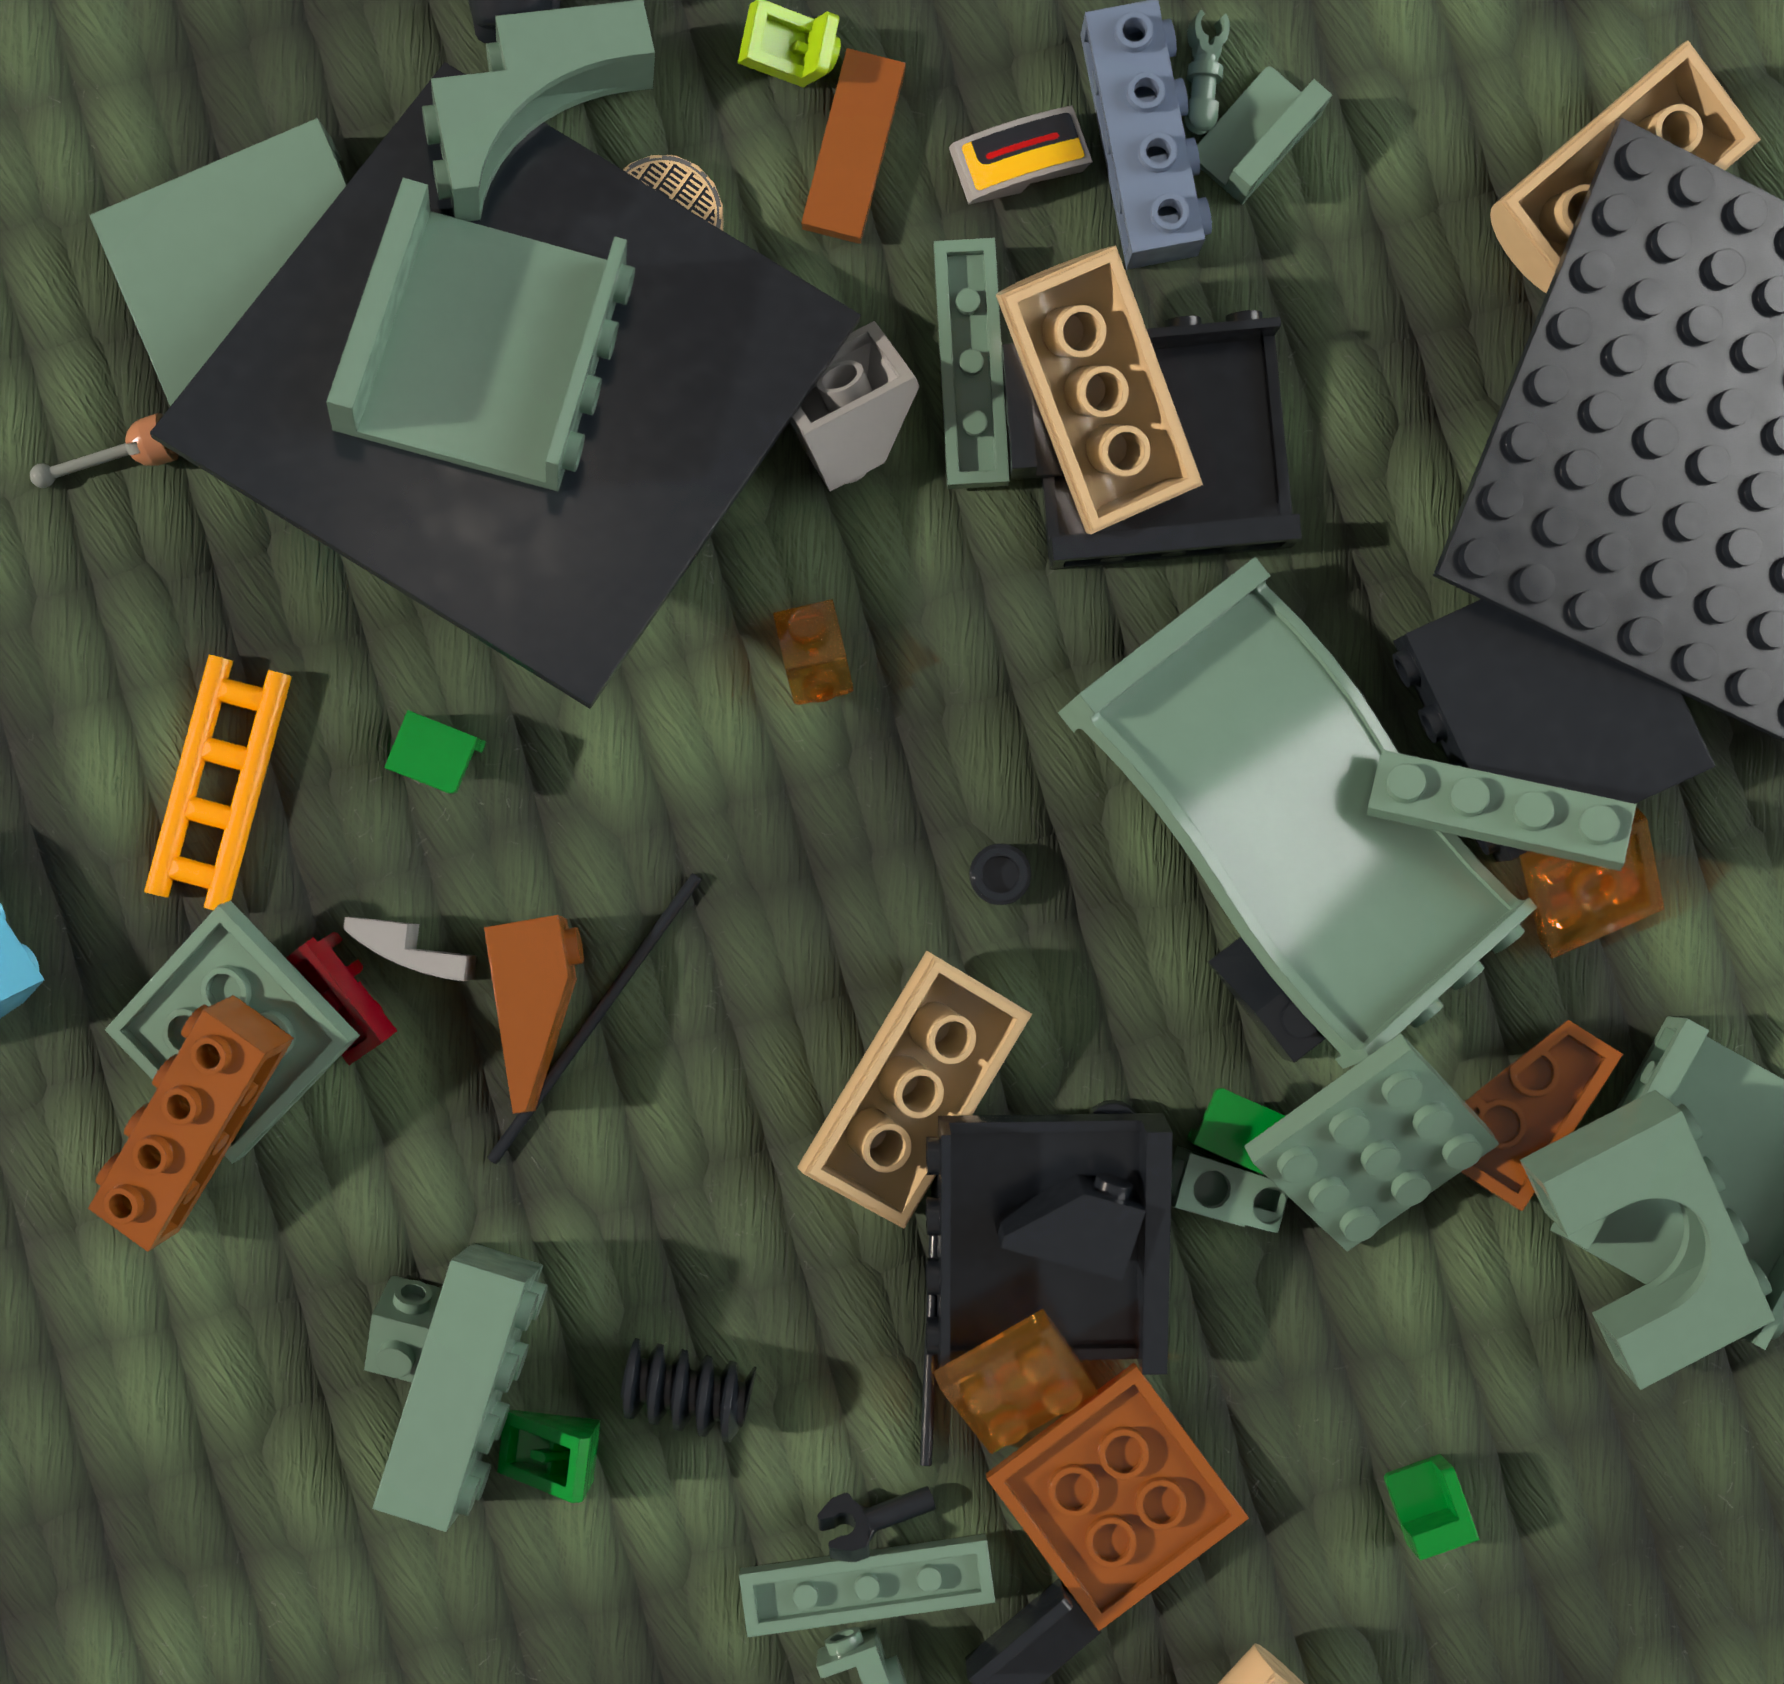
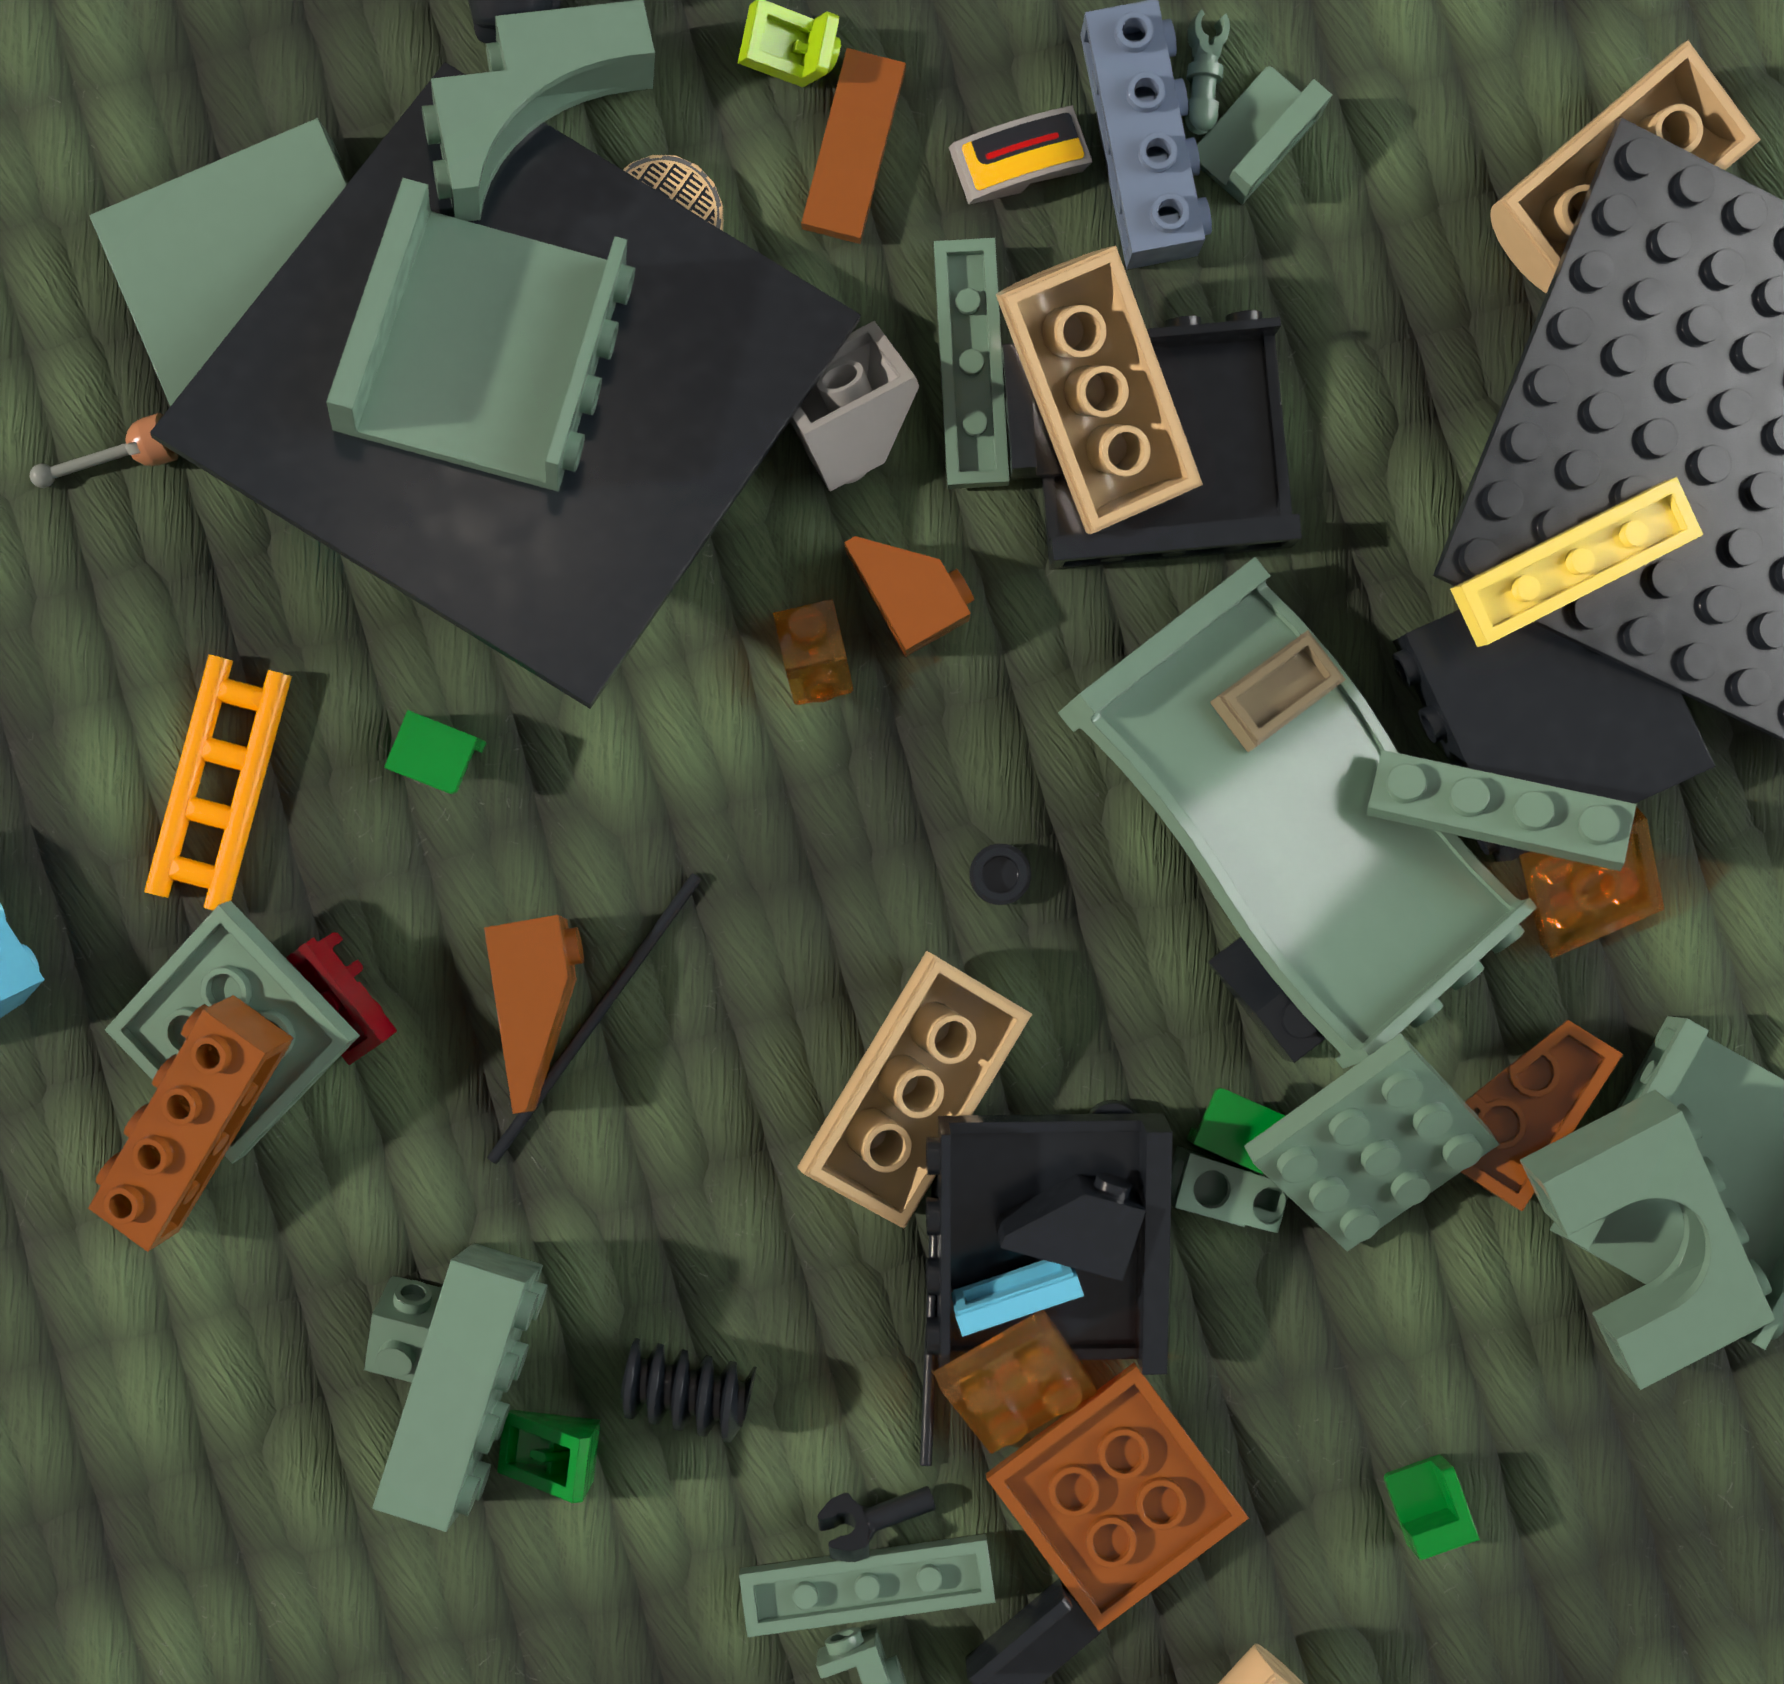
(399, 944): light grey slope -> none
(911, 592): none -> dark orange slope
(1014, 1295): none -> medium azure tile
(1277, 691): none -> dark tan tile
(1576, 562): none -> light yellow plate

